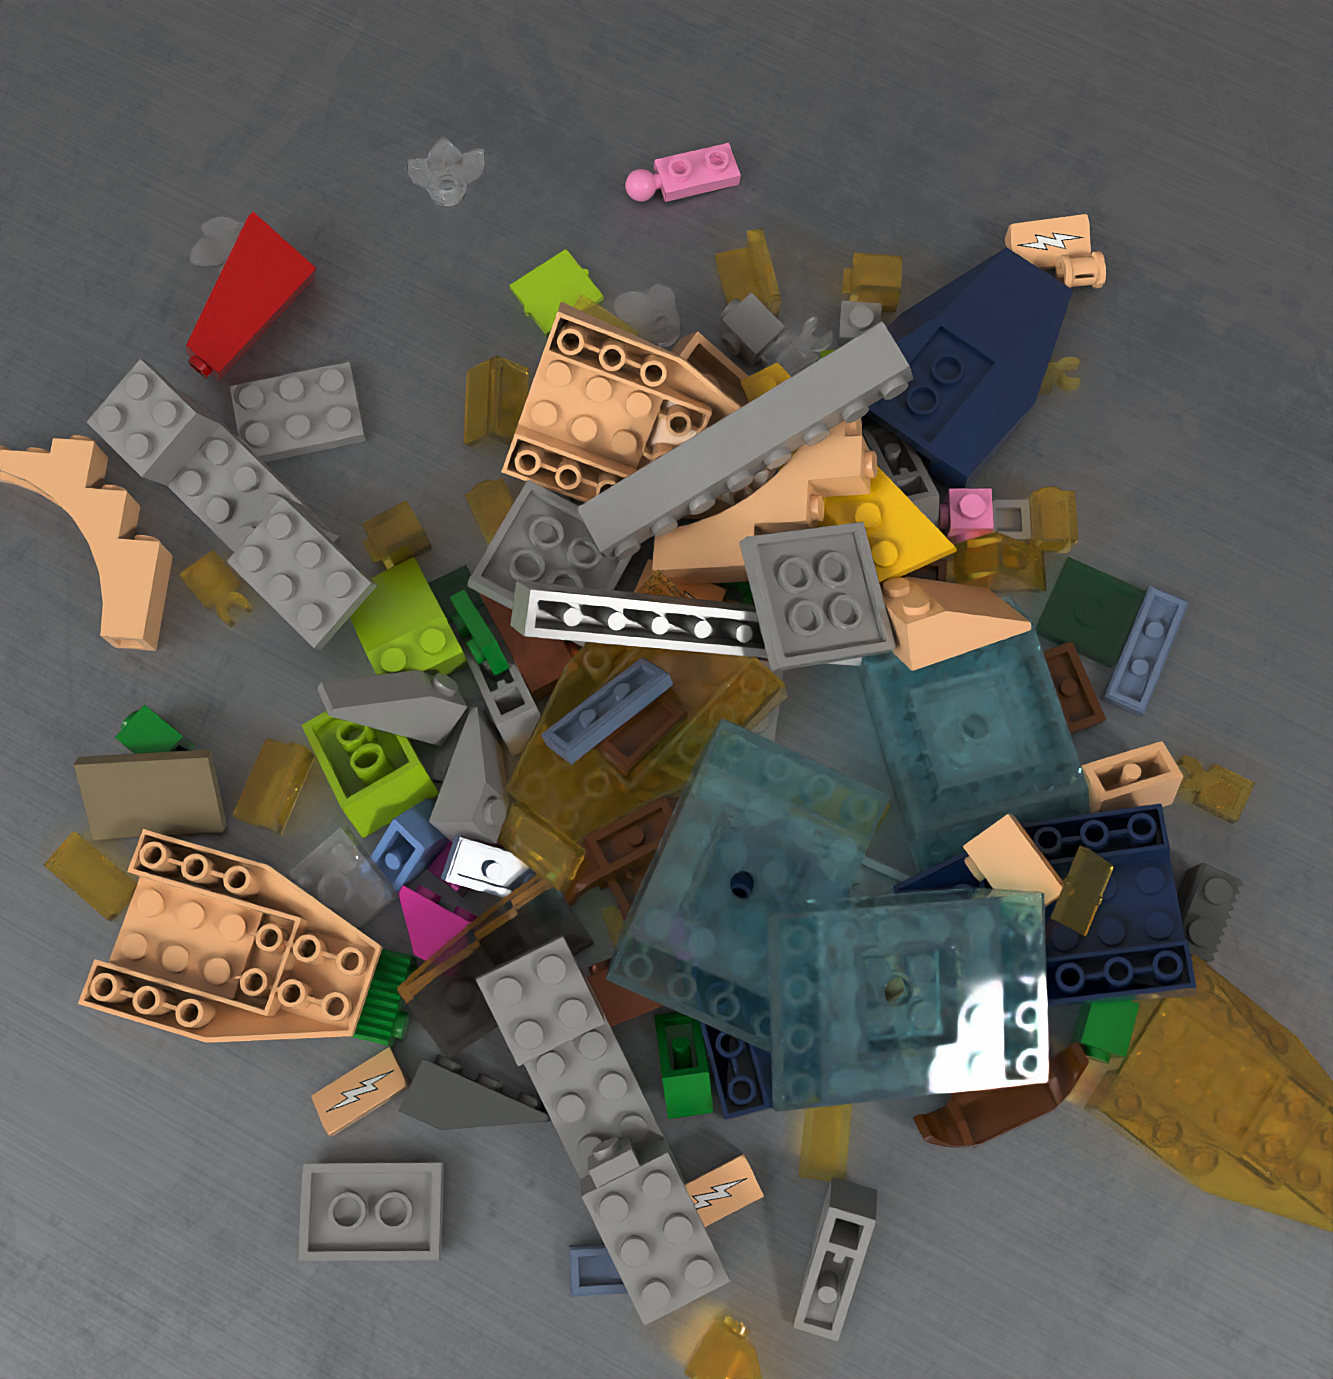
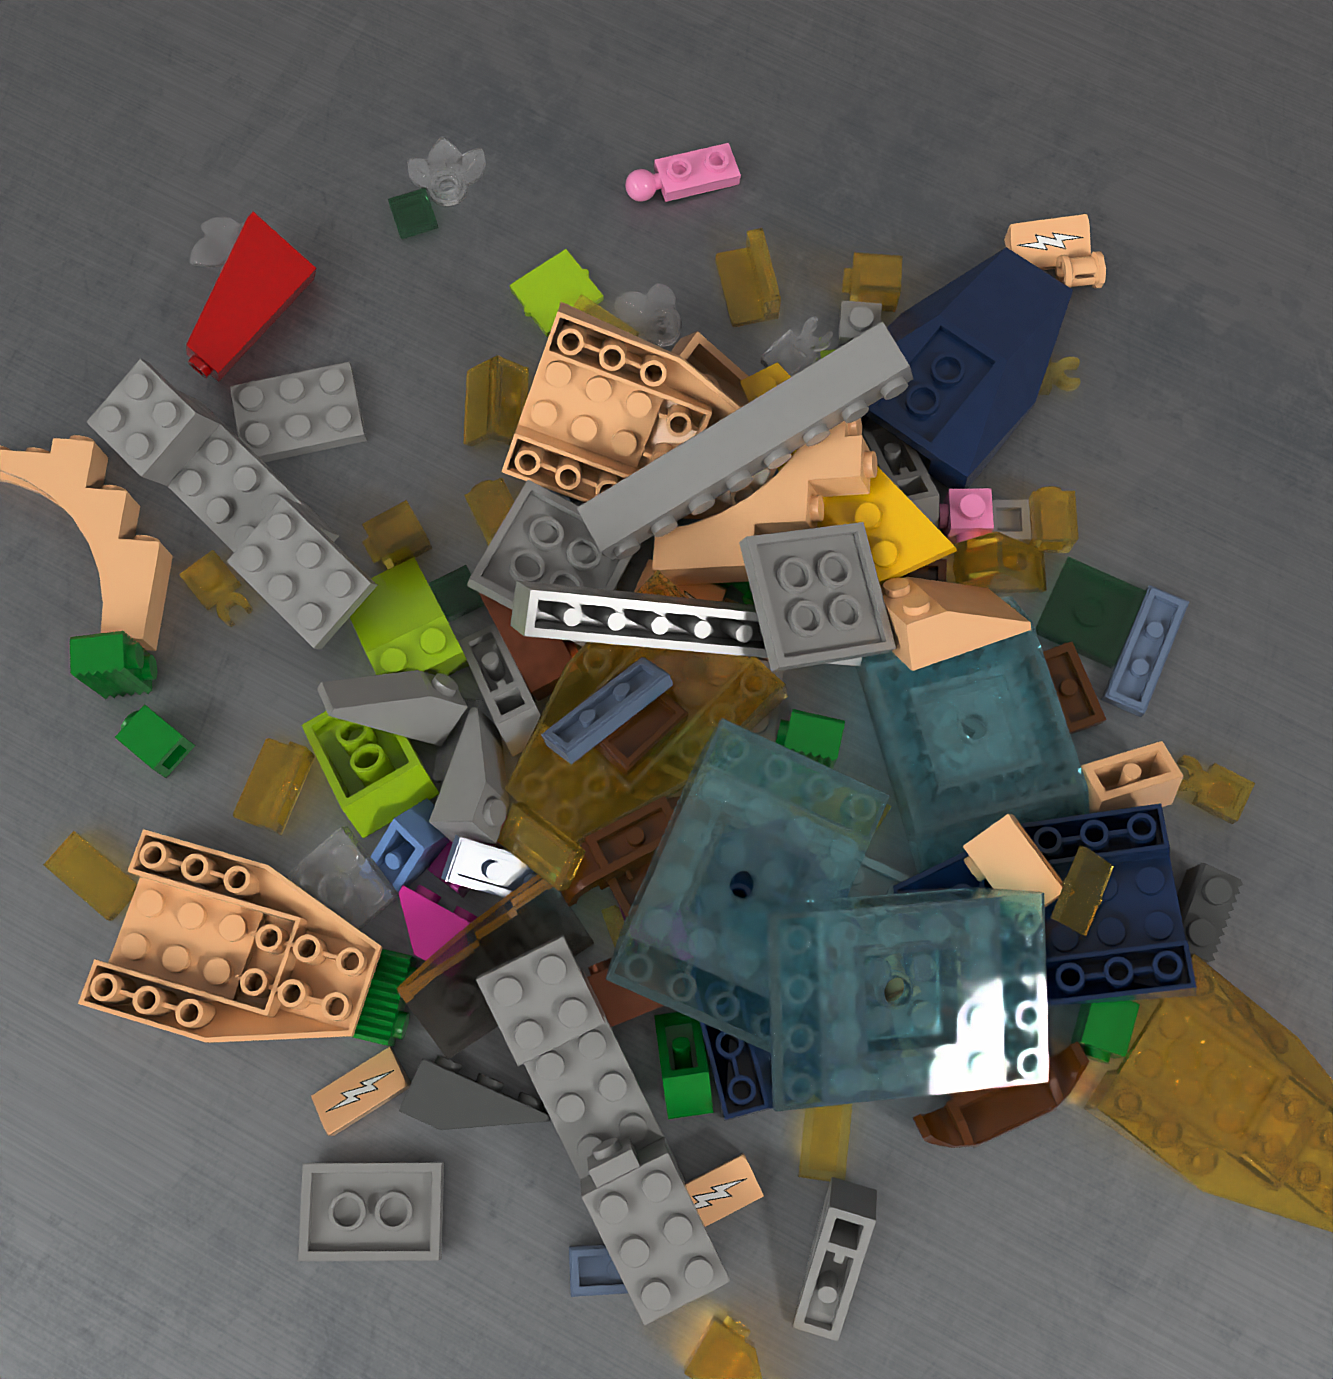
(112, 664): none -> green brick
(151, 792): dark tan tile -> none
(413, 213): none -> clear green tile
(483, 643): green plate -> none
(749, 328): light grey brick -> none
(812, 736): none -> green brick

